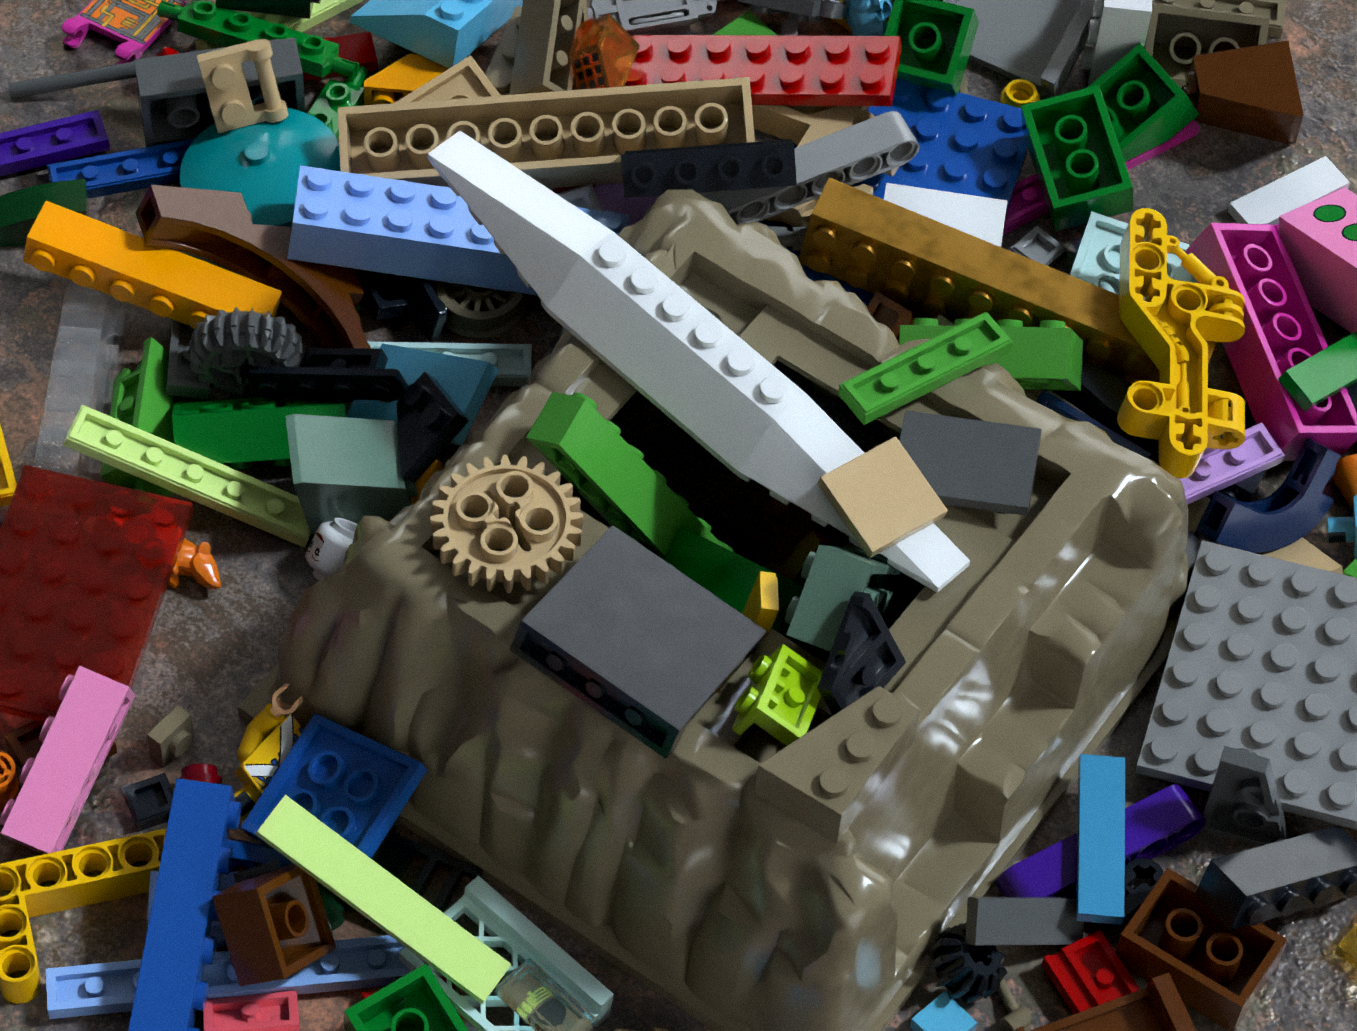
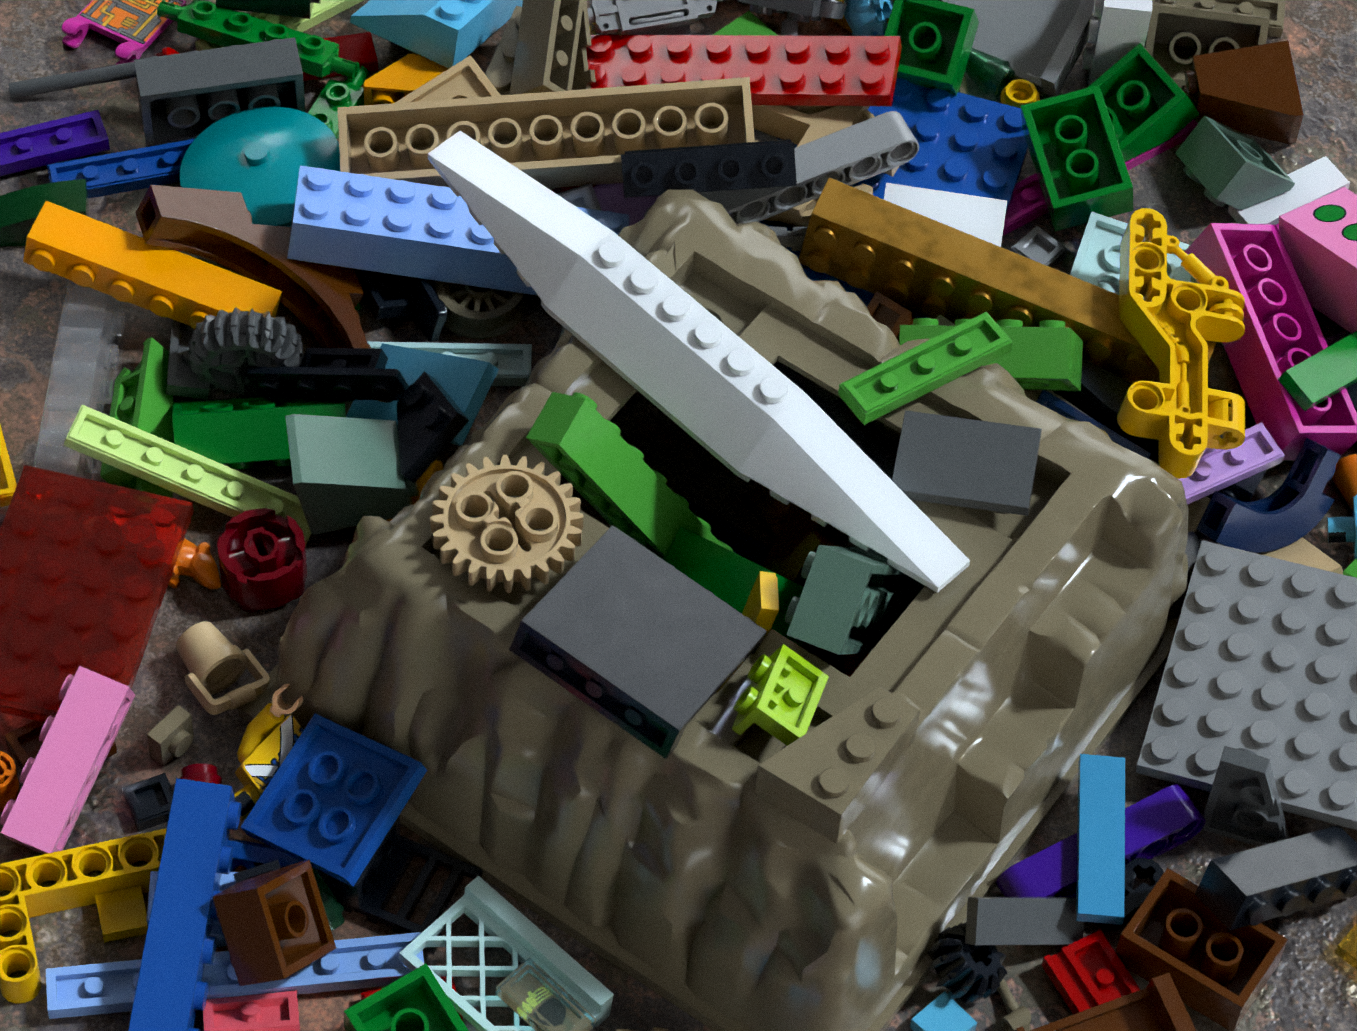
(122, 913): none -> yellow tile
(216, 665): none -> tan piece
(229, 90): tan plate -> none
(262, 560): none -> dark red brick
(329, 547): white head -> none
(383, 899): yellowish green tile -> none
(602, 54): clear orange slope -> none
(860, 657): black wing -> none
(882, 497): tan tile -> none
(989, 72): none -> clear green cone
(1231, 166): none -> sand green slope

